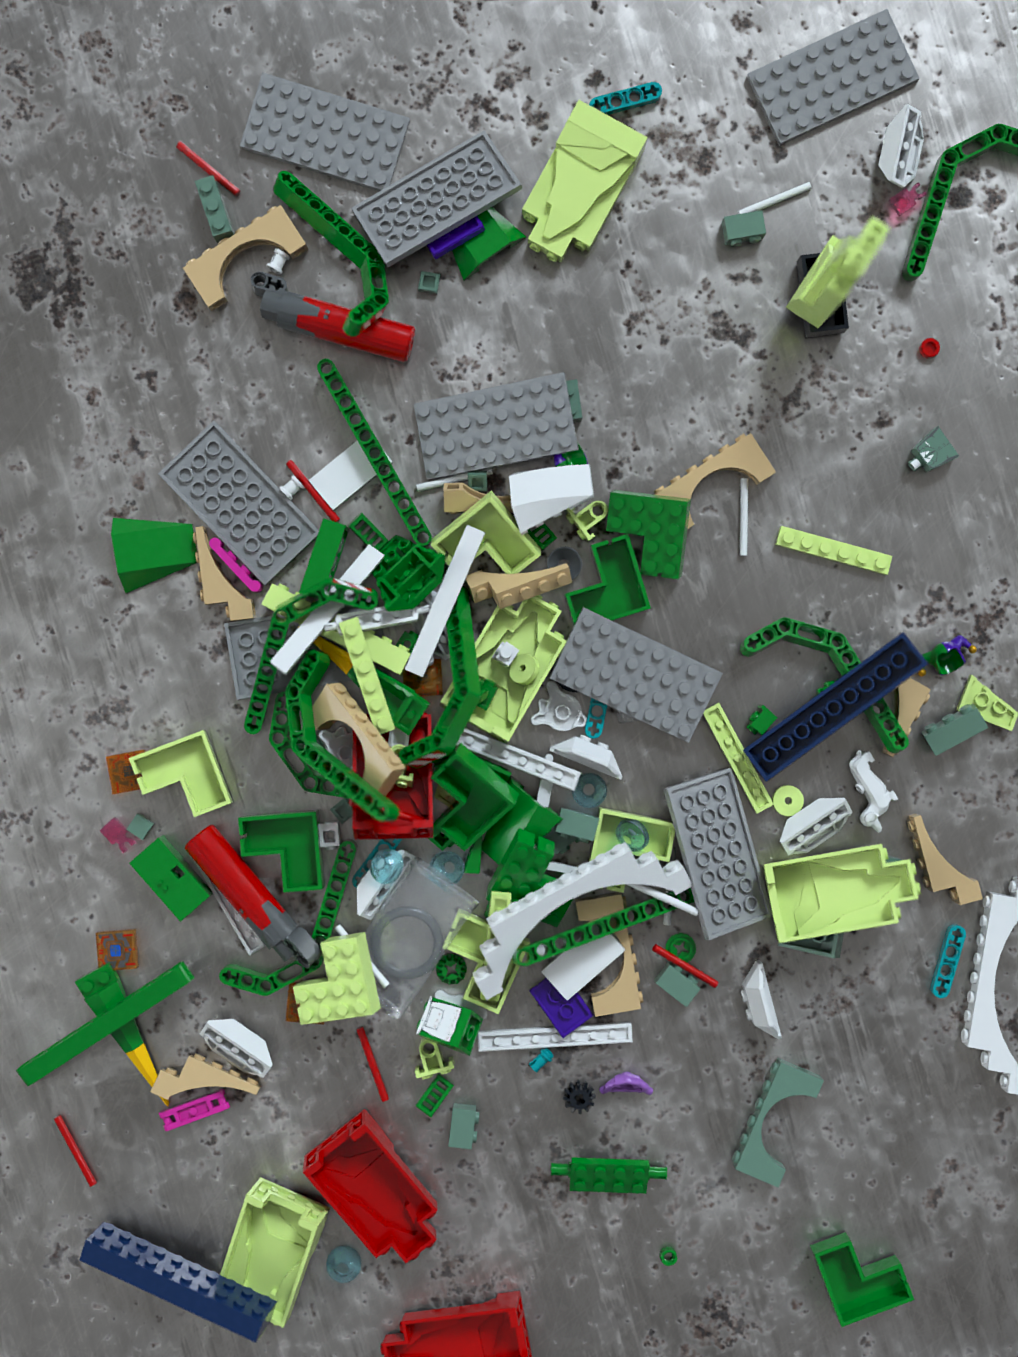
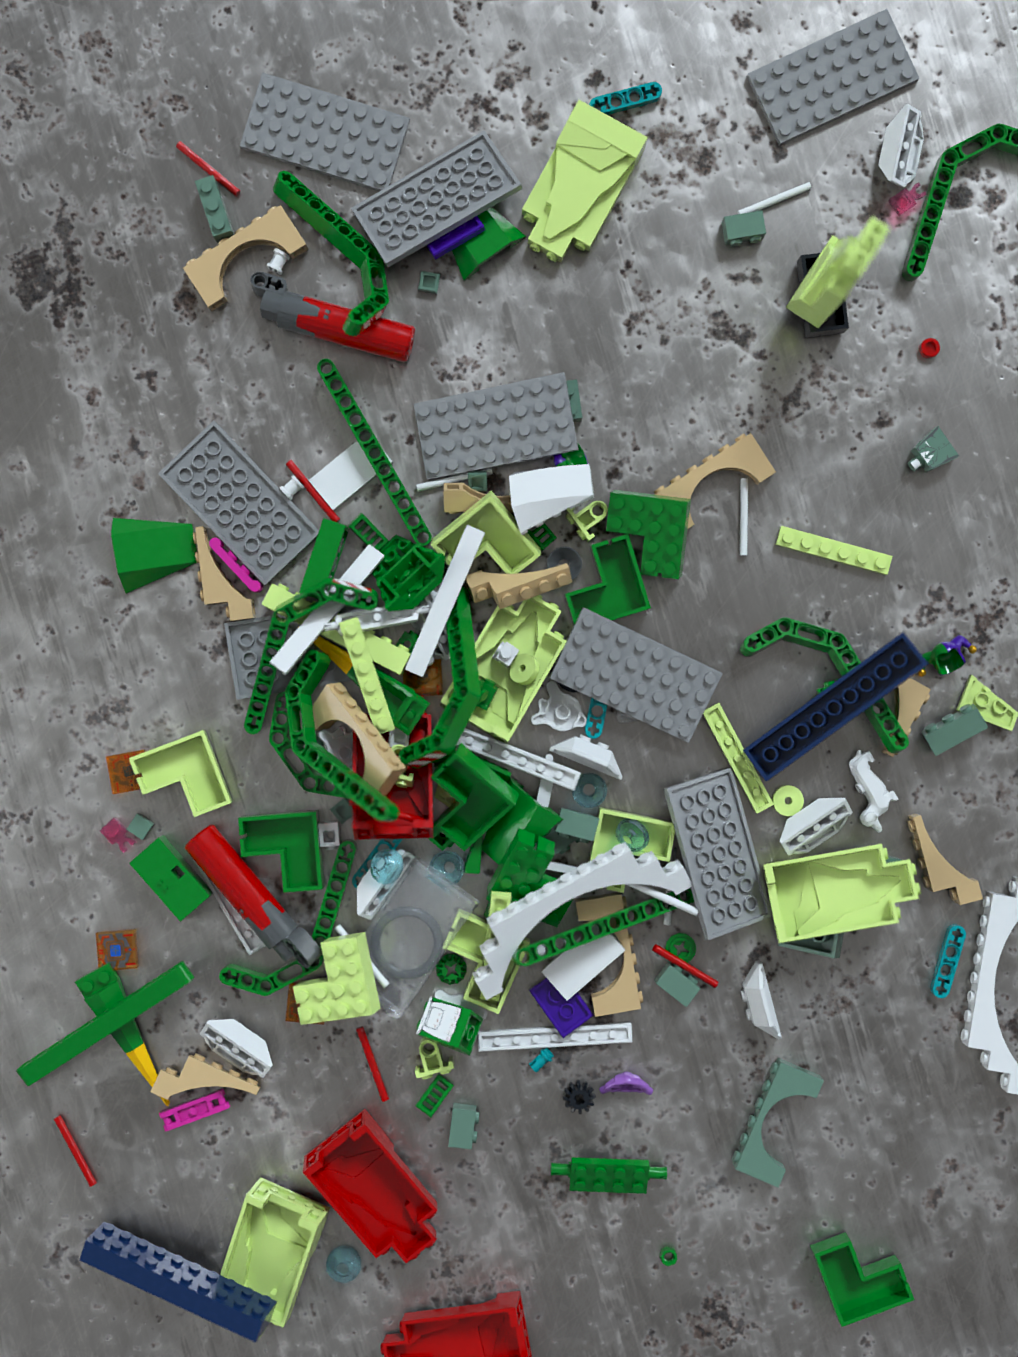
(761, 720): green brick -> none

